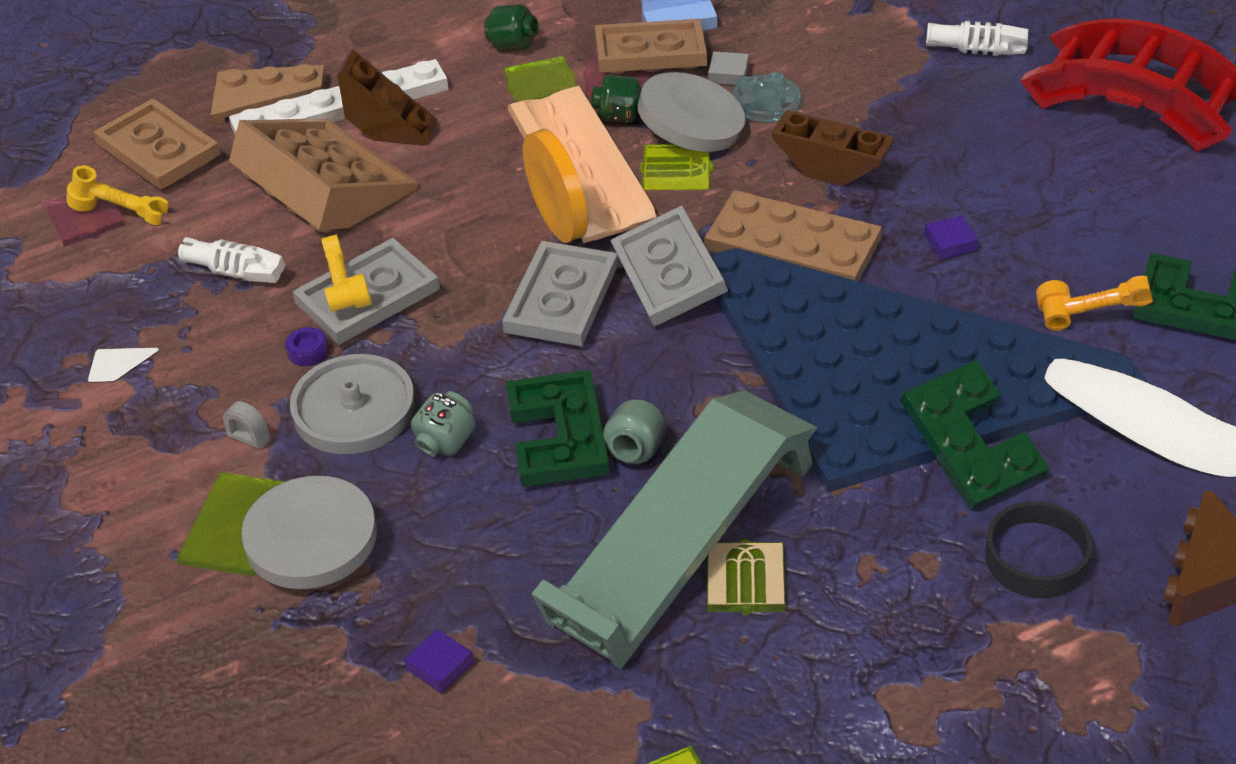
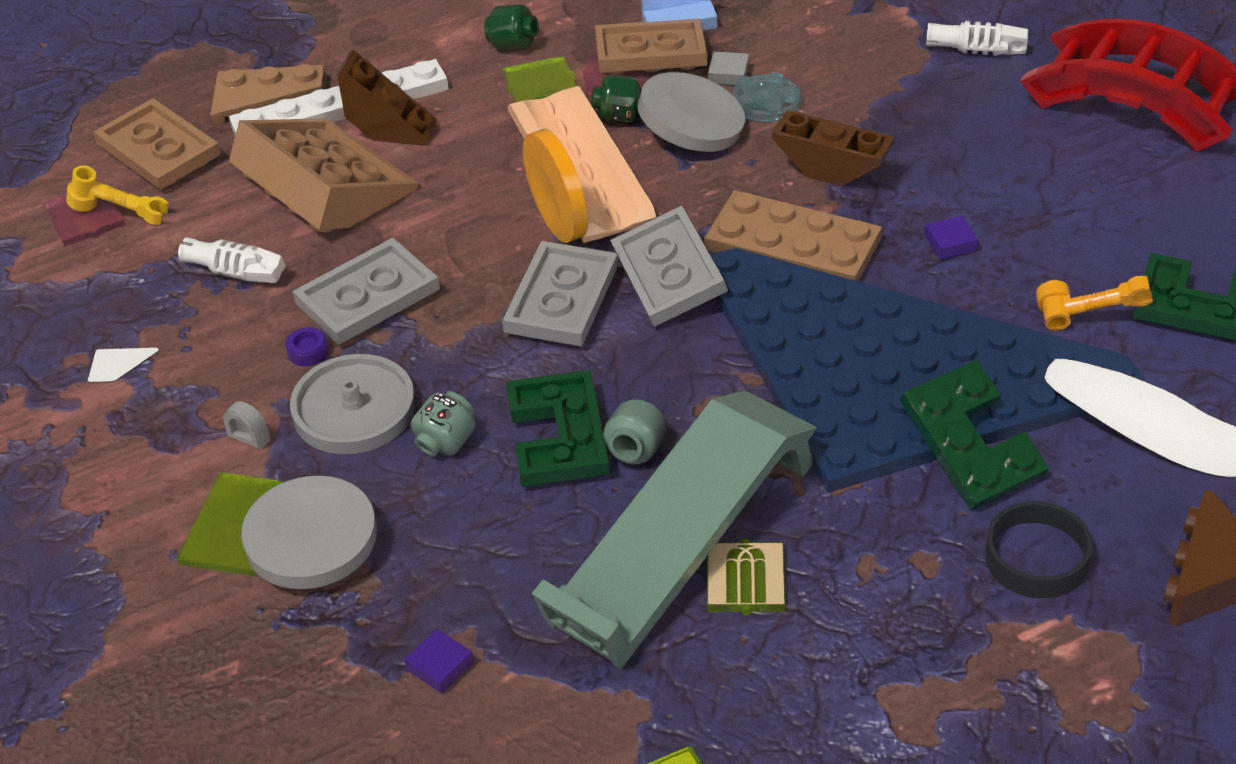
(345, 290): yellow brick -> none
(675, 168): clear neon green piece -> none

